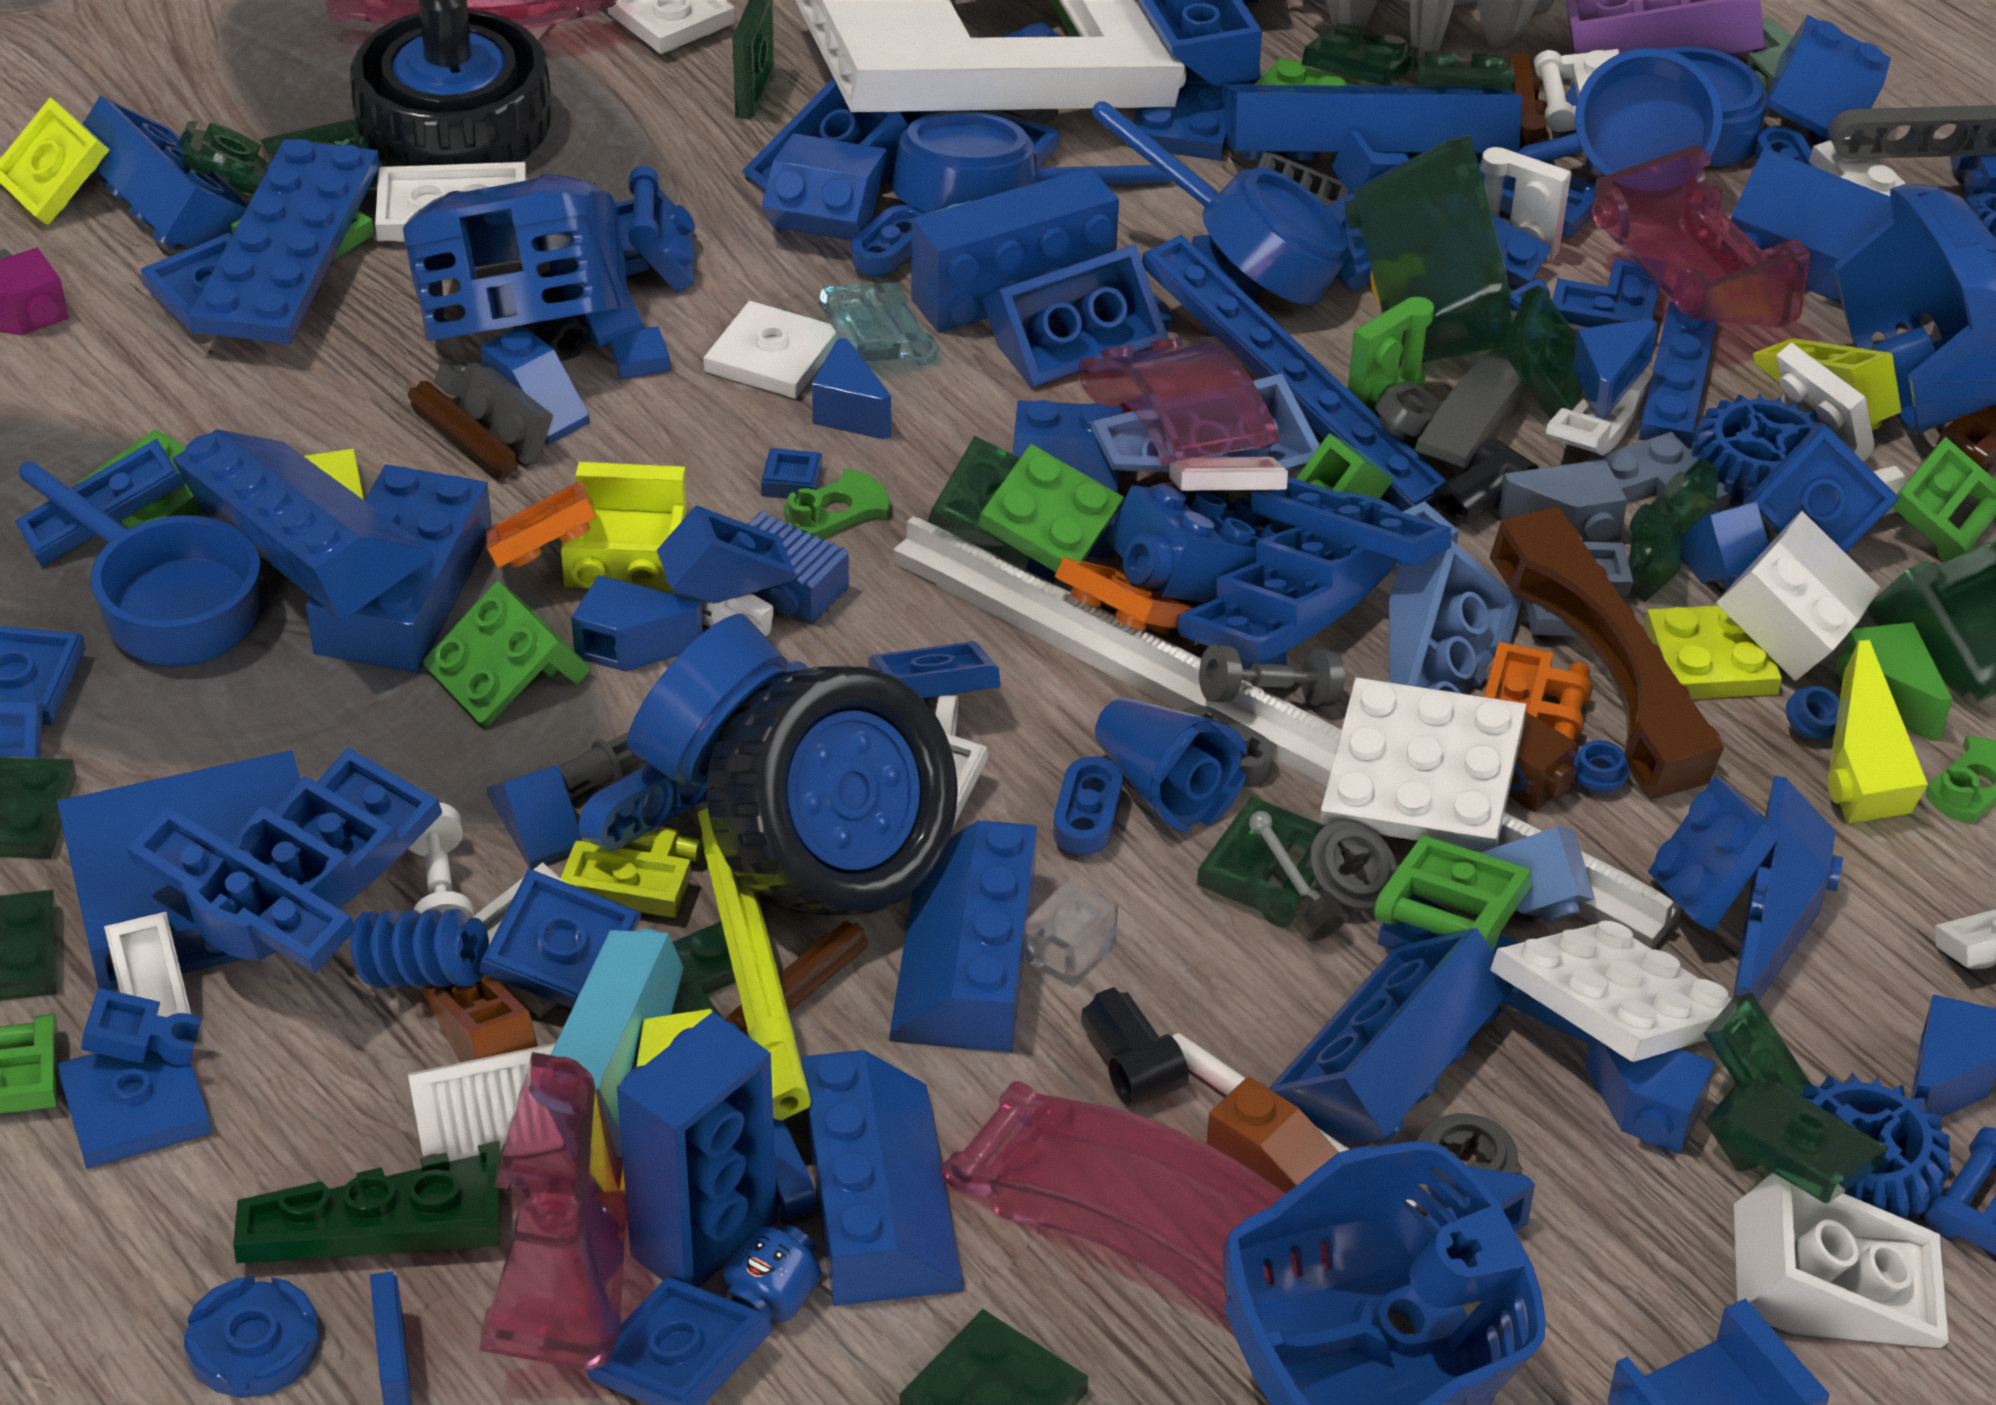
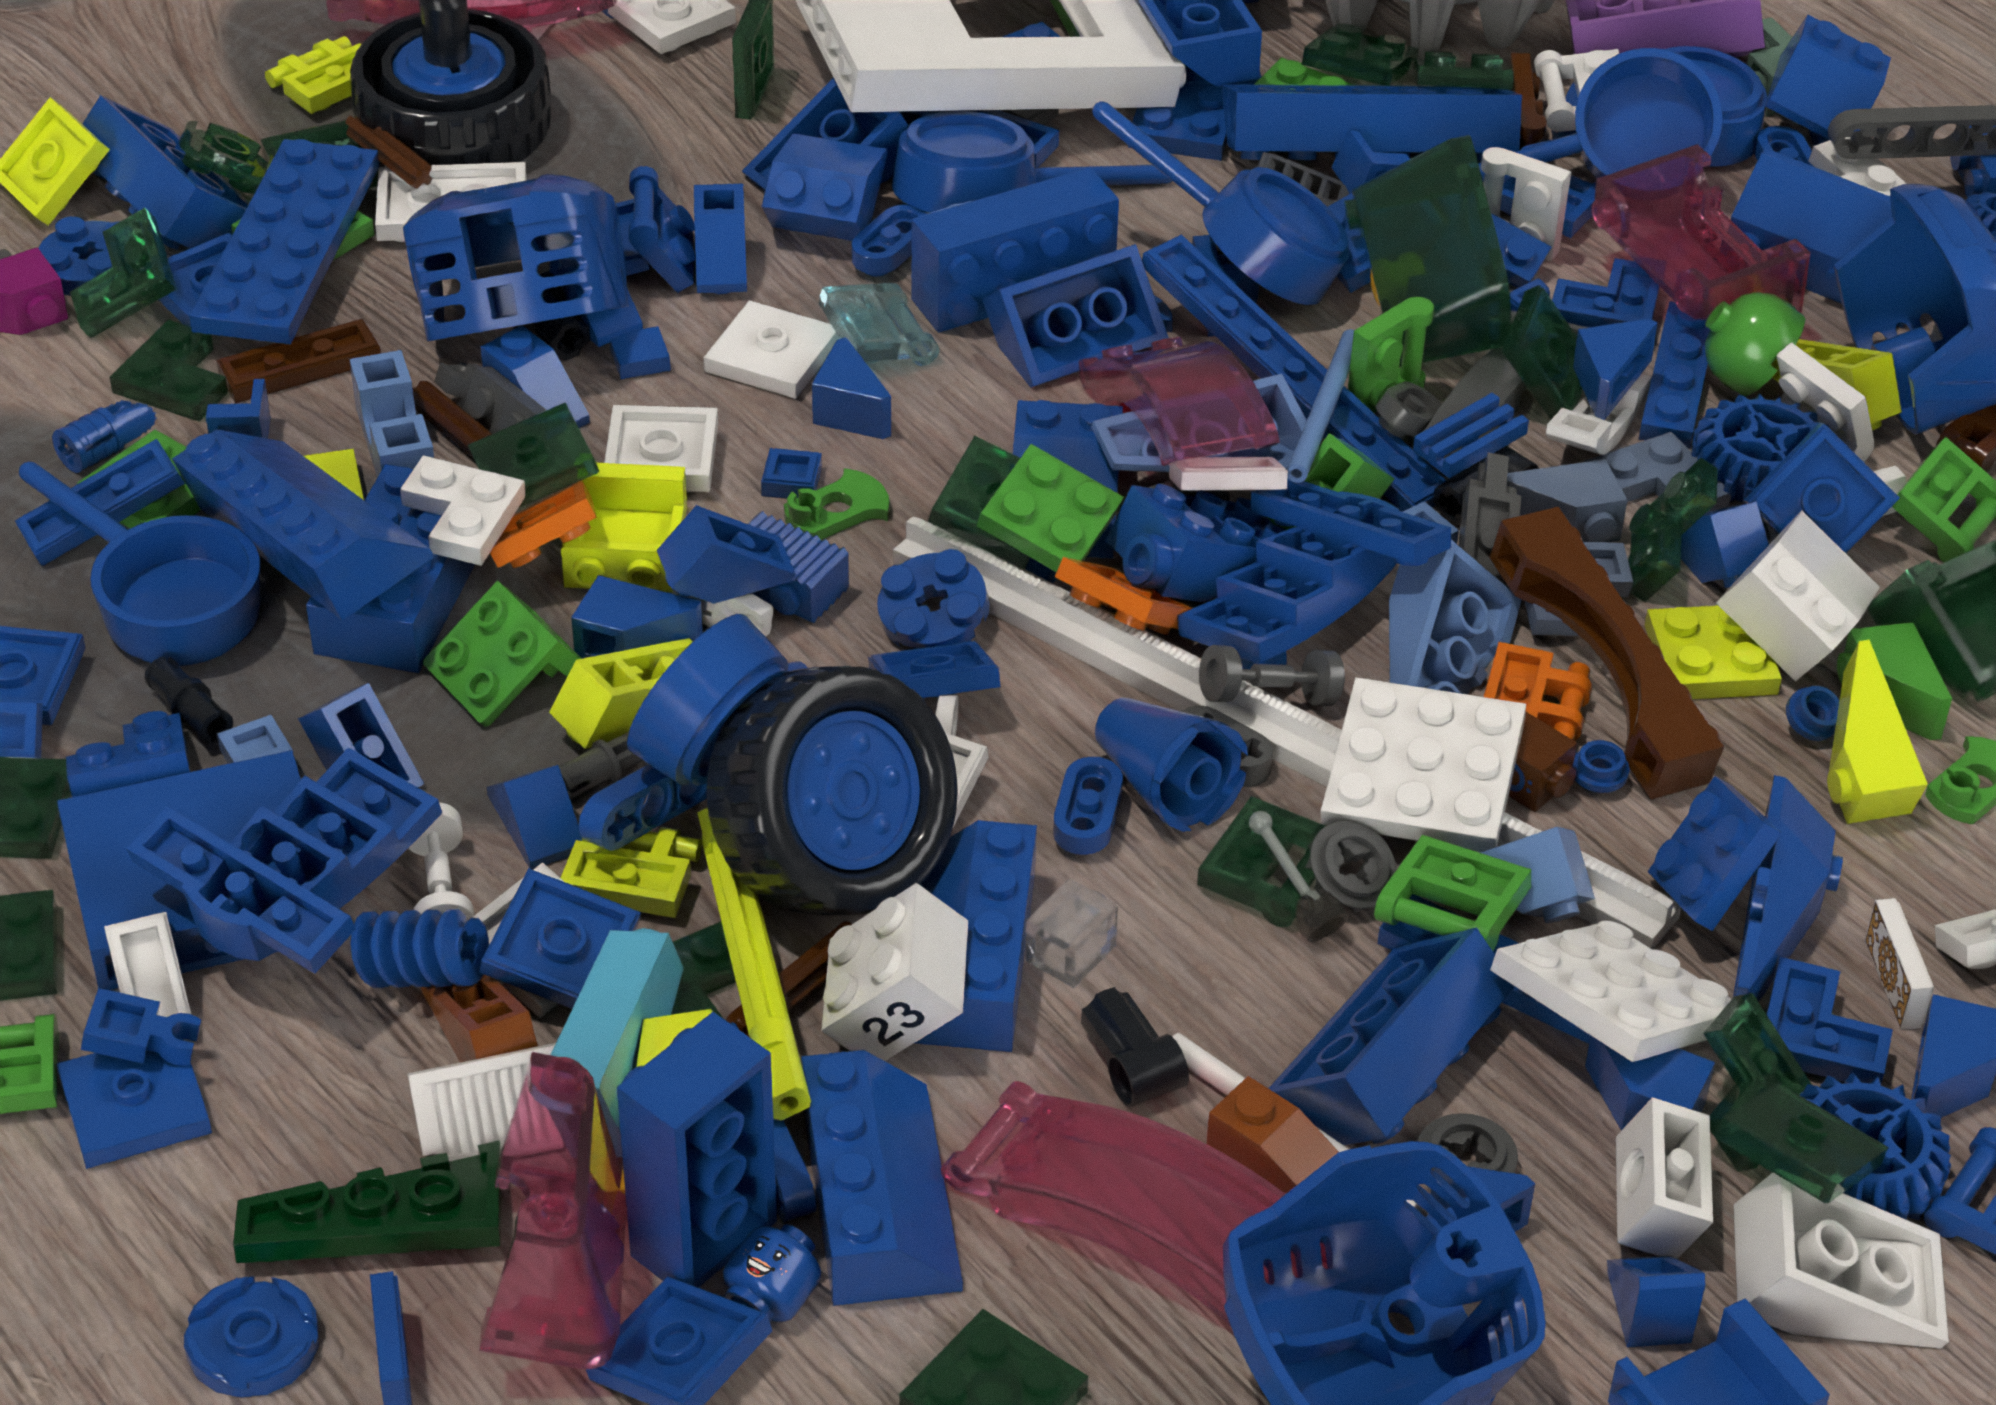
(70, 246): none -> blue plate
(101, 433): none -> blue hinge
(135, 281): none -> clear green plate
(151, 751): none -> blue plate
(167, 373): none -> clear green plate
(189, 698): none -> black pin
(245, 418): none -> blue panel
(252, 740): none -> medium blue plate
(302, 361): none -> reddish brown tile
(318, 76): none -> neon yellow plate
(361, 724): none -> blue slope
(388, 411): none -> medium blue arch
(391, 152): none -> reddish brown axle
(472, 506): none -> white plate
(540, 450): none -> clear green plate
(609, 689): none -> neon yellow slope
(665, 438): none -> white plate
(720, 238): none -> blue slope
(895, 974): none -> white brick
(930, 576): none -> blue plate
(1321, 410): none -> medium blue piece
(1464, 430): none -> blue tile
(1483, 508): none -> dark grey hinge
(1656, 1299): none -> blue slope
(1664, 1179): none -> white brick
(1748, 338): none -> bright green cylinder
(1817, 1039): none -> blue plate
(1899, 964): none -> white tile

